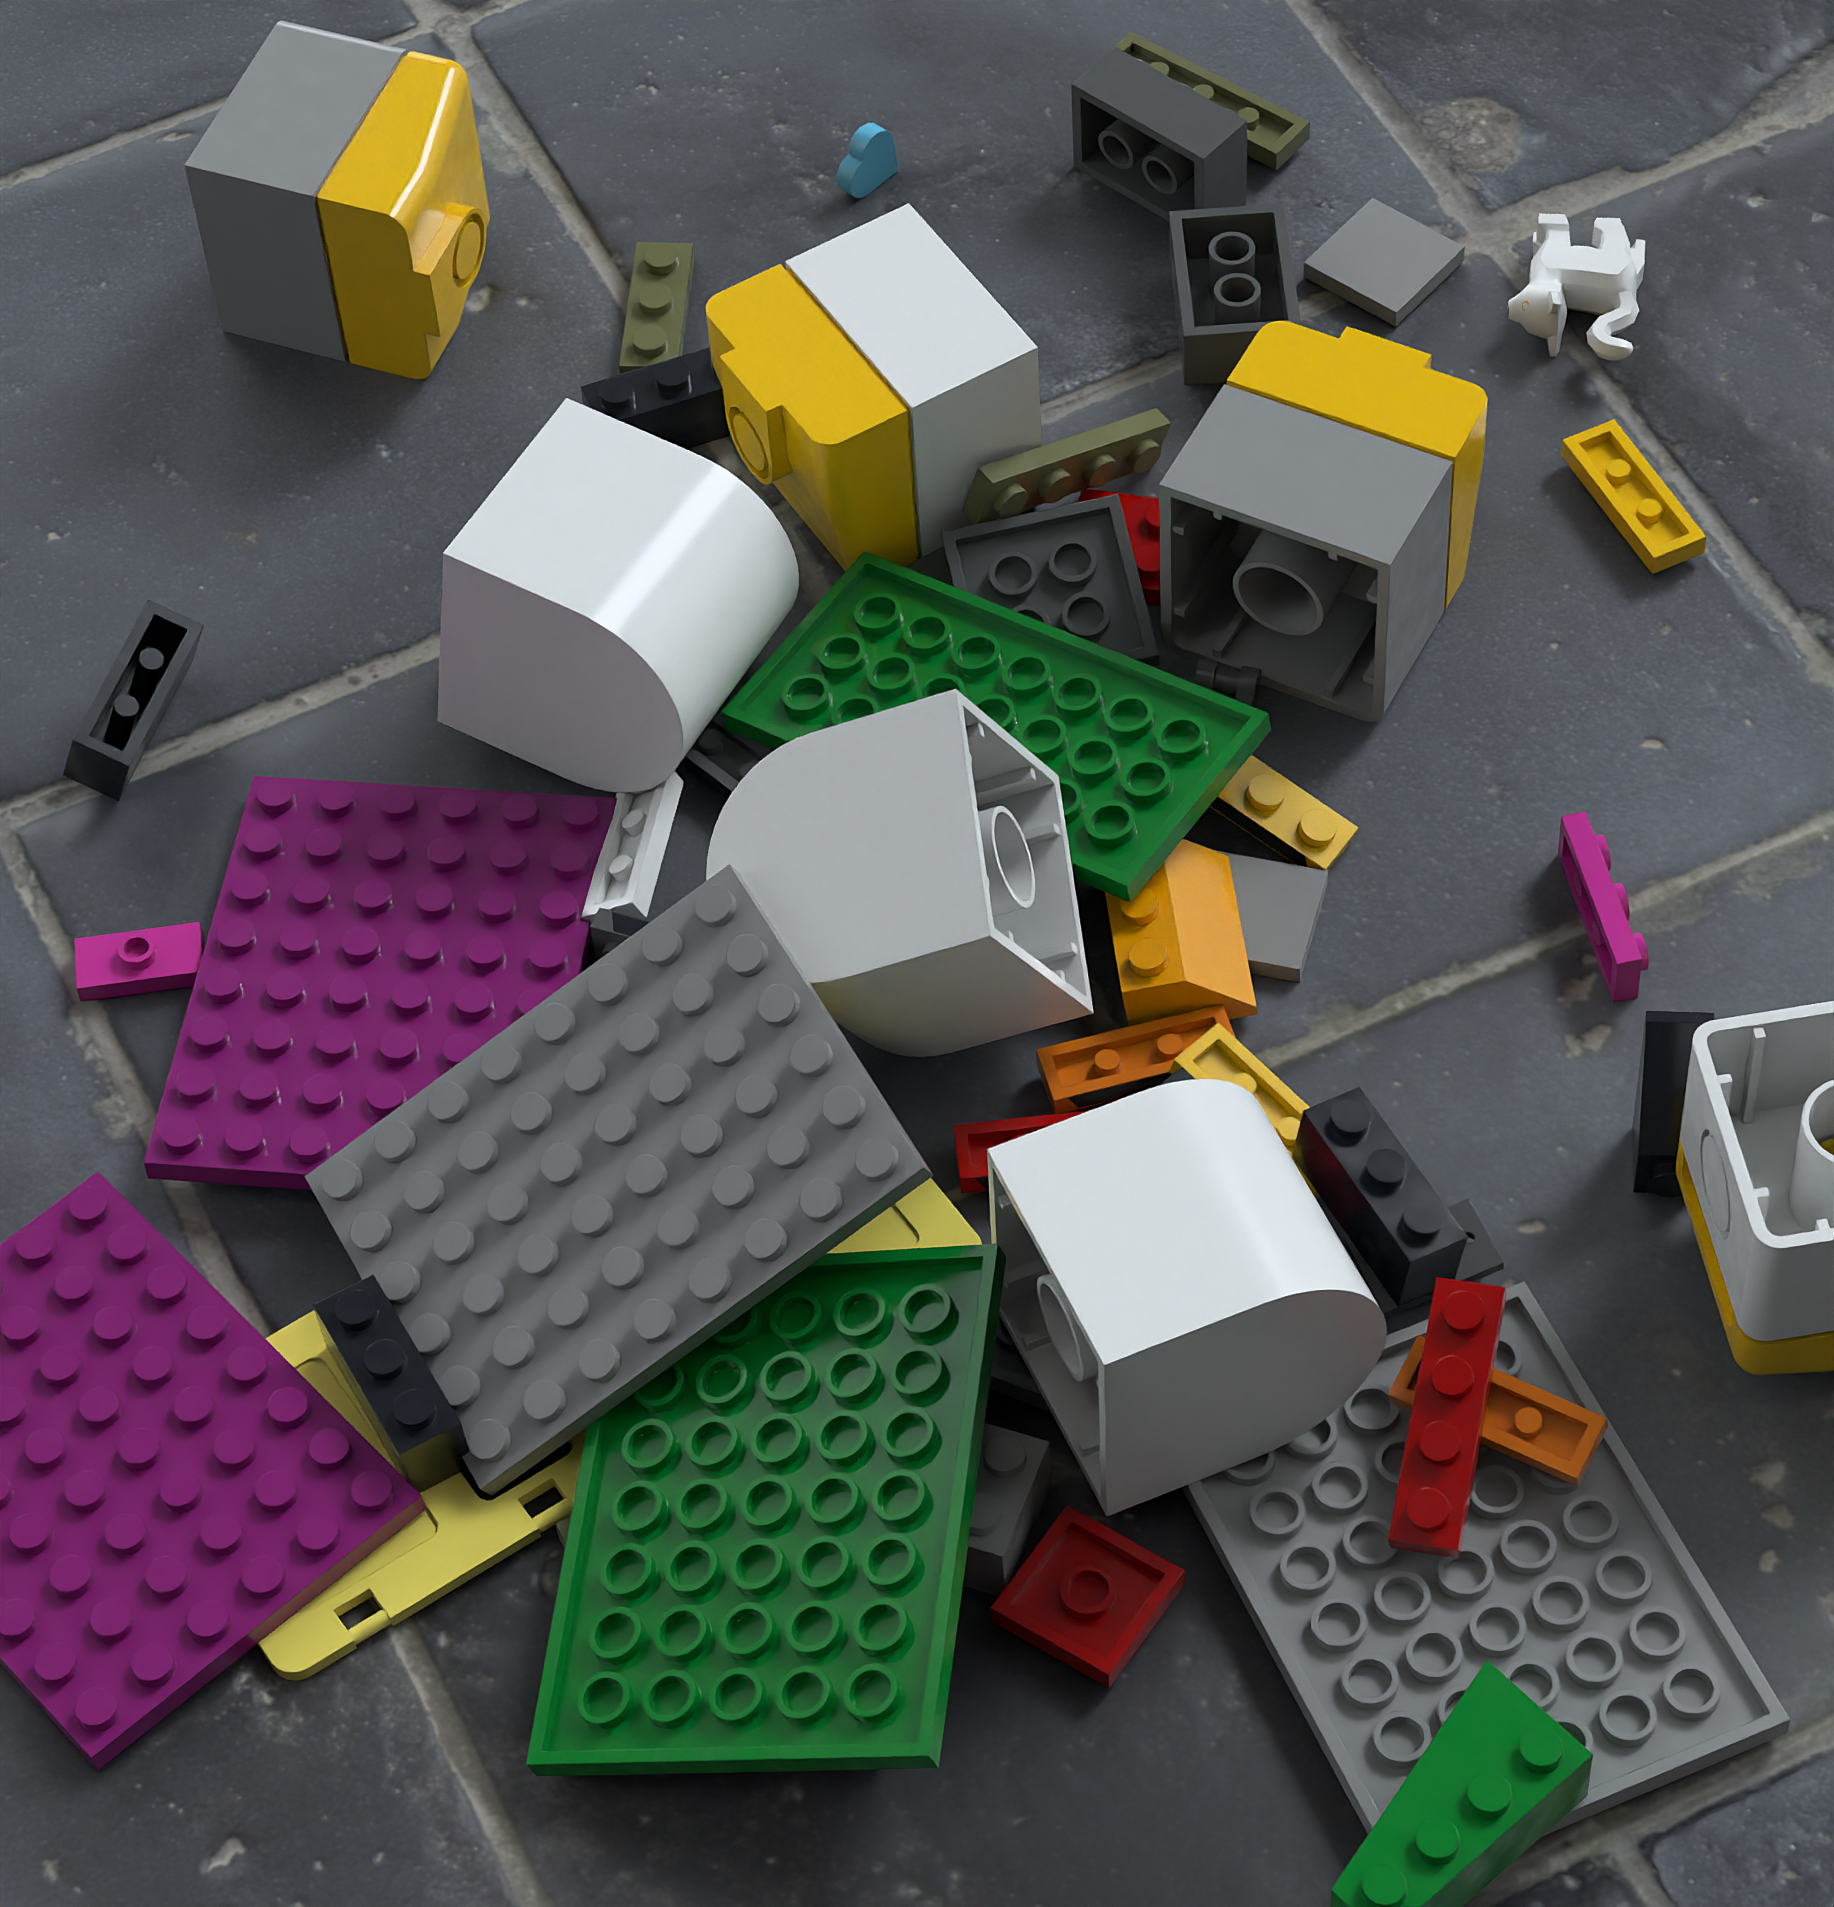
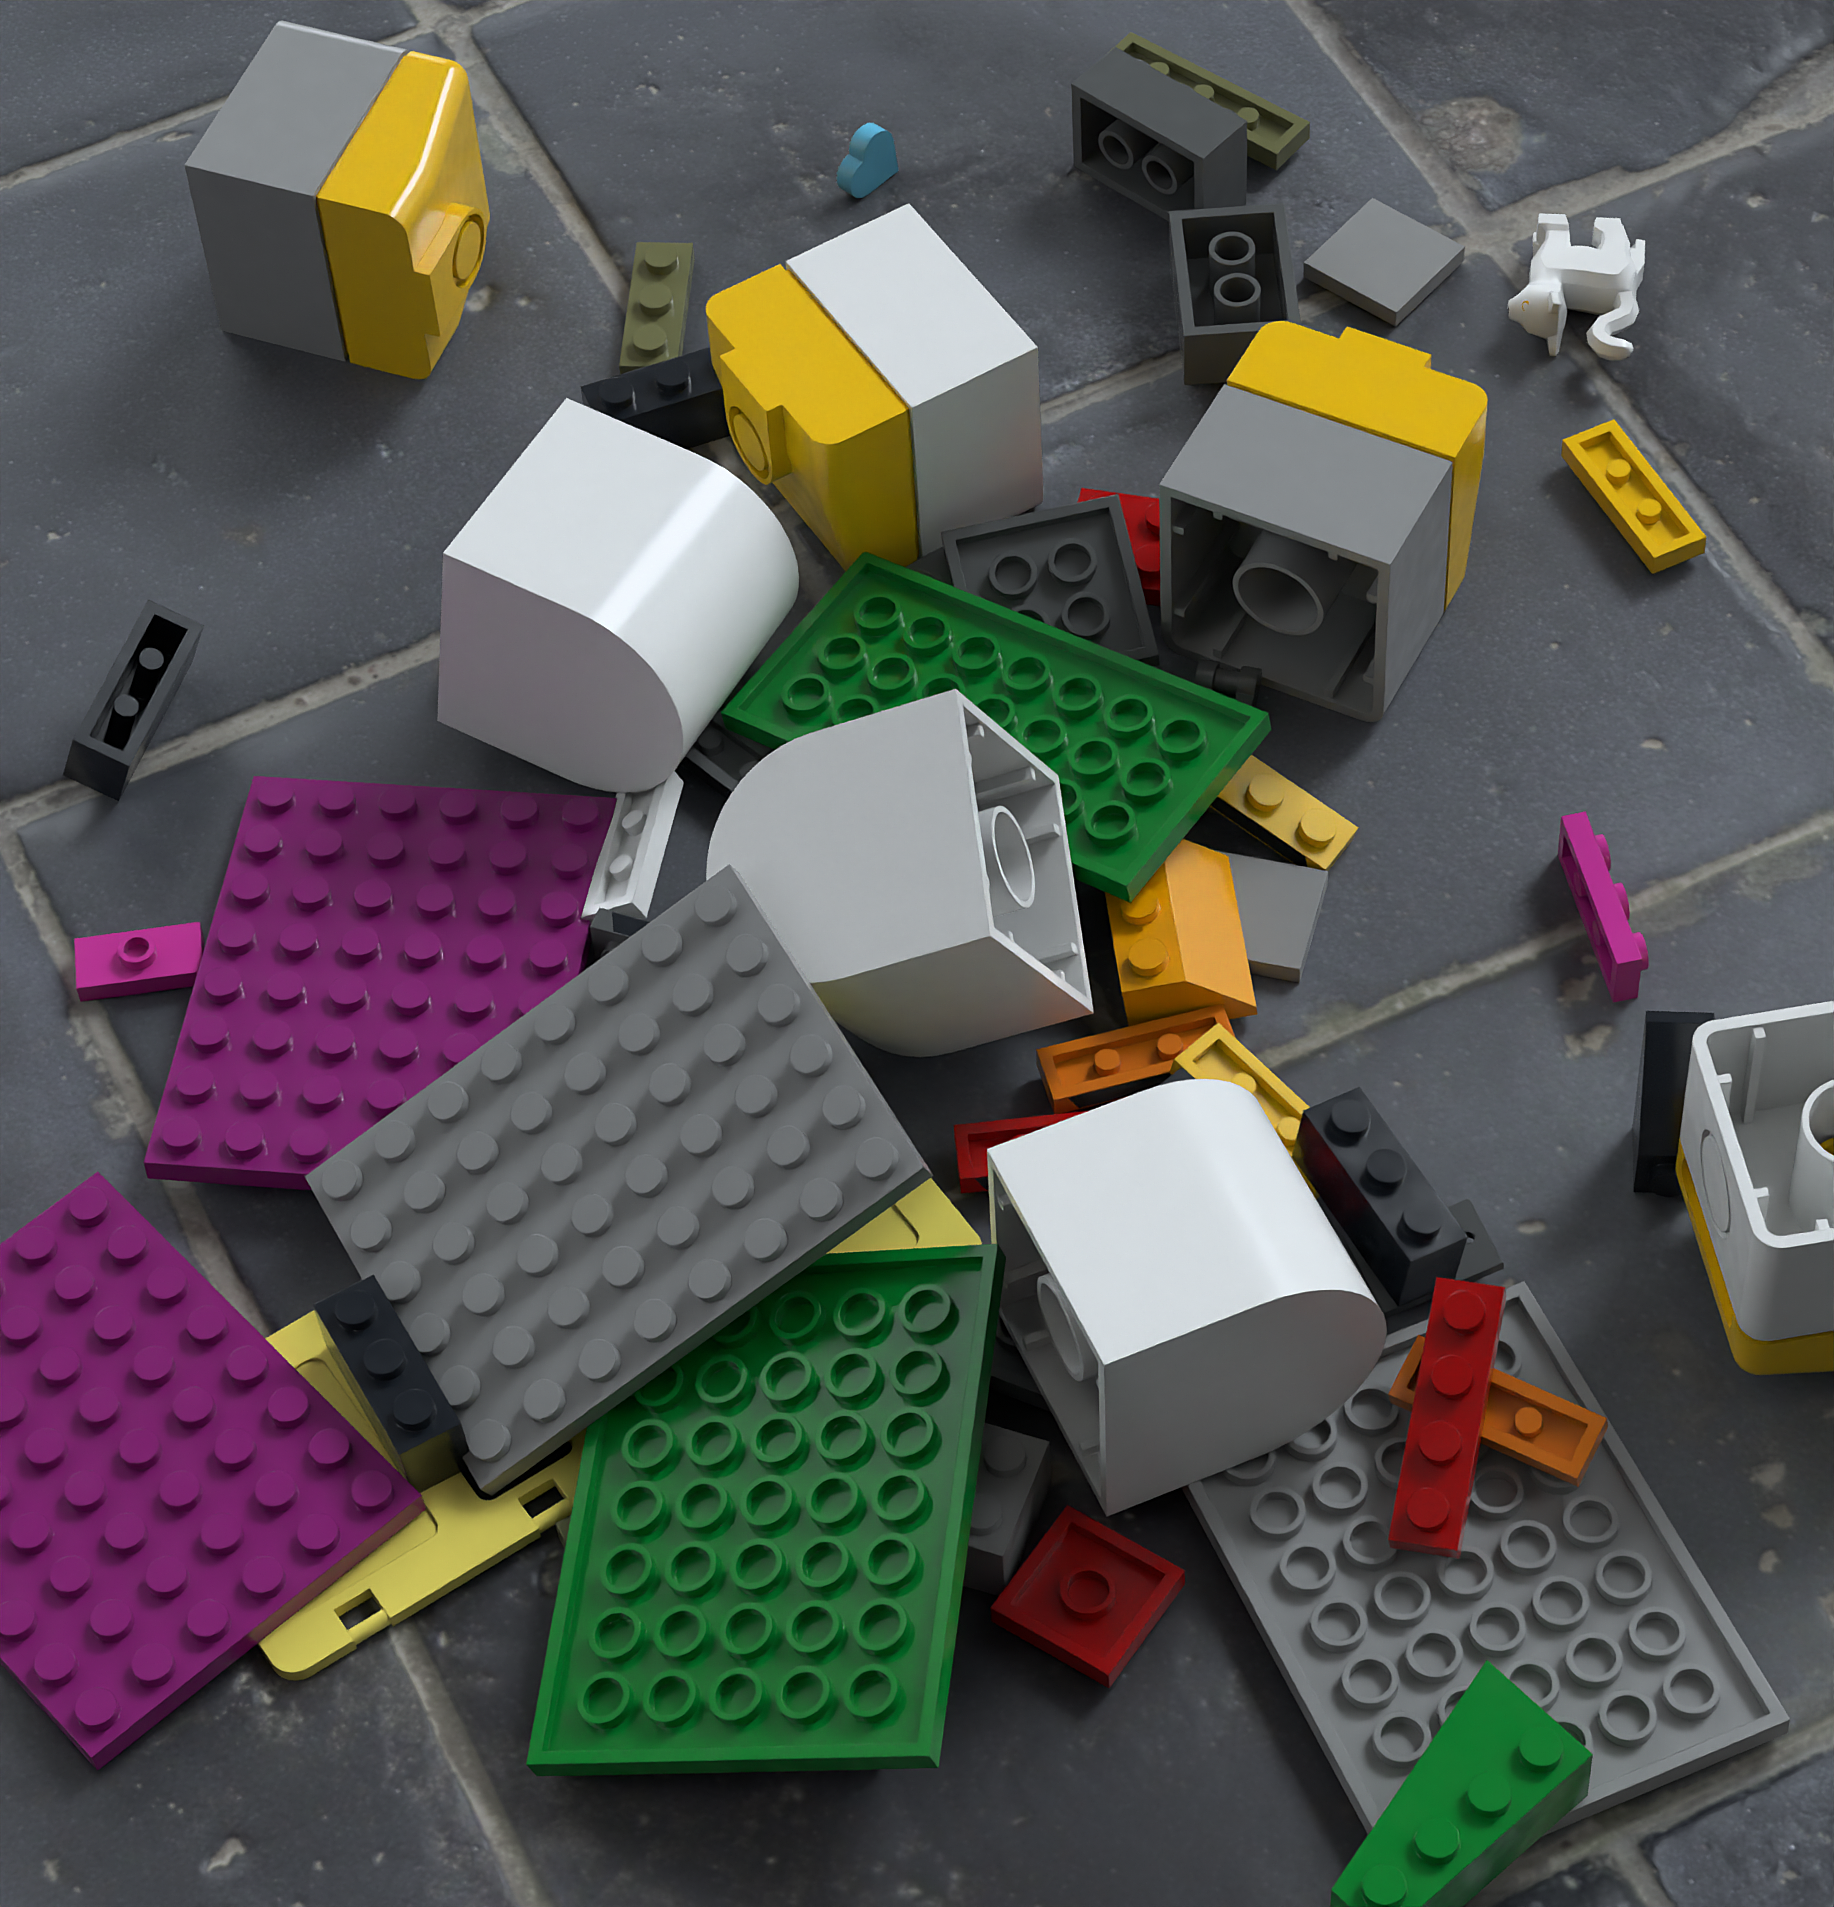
(1066, 467): olive plate -> none

